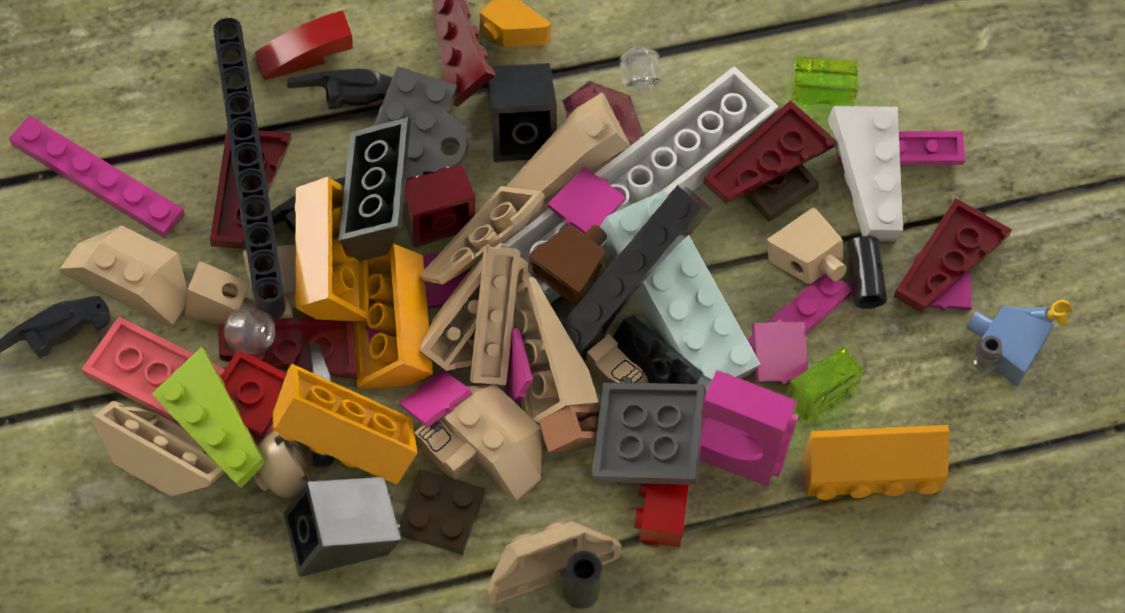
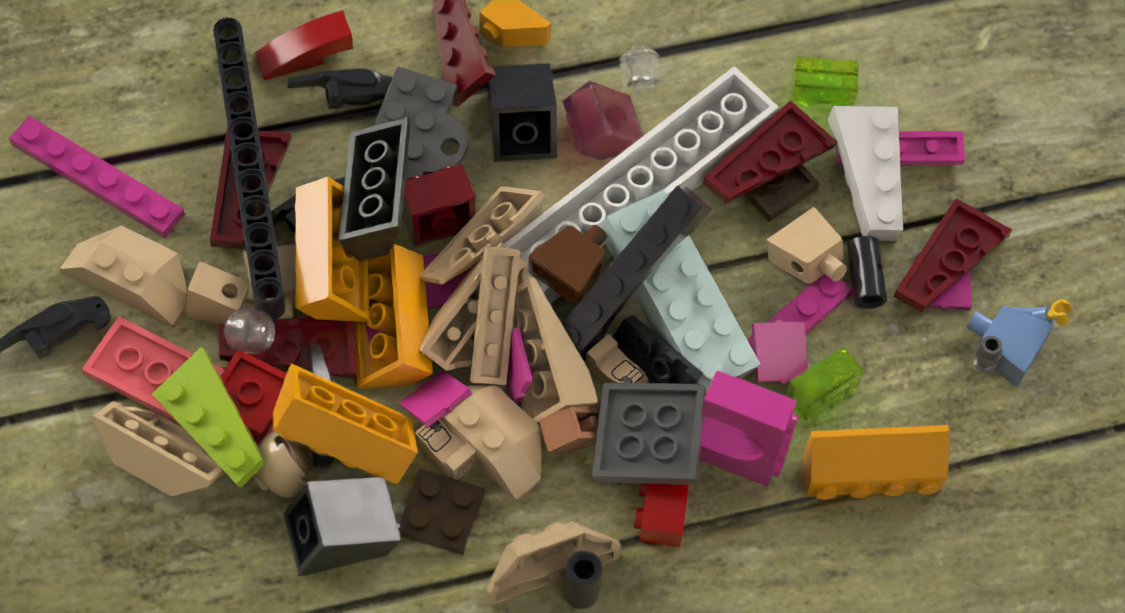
(582, 140): tan wedge -> none
(586, 201): dark pink piece -> none

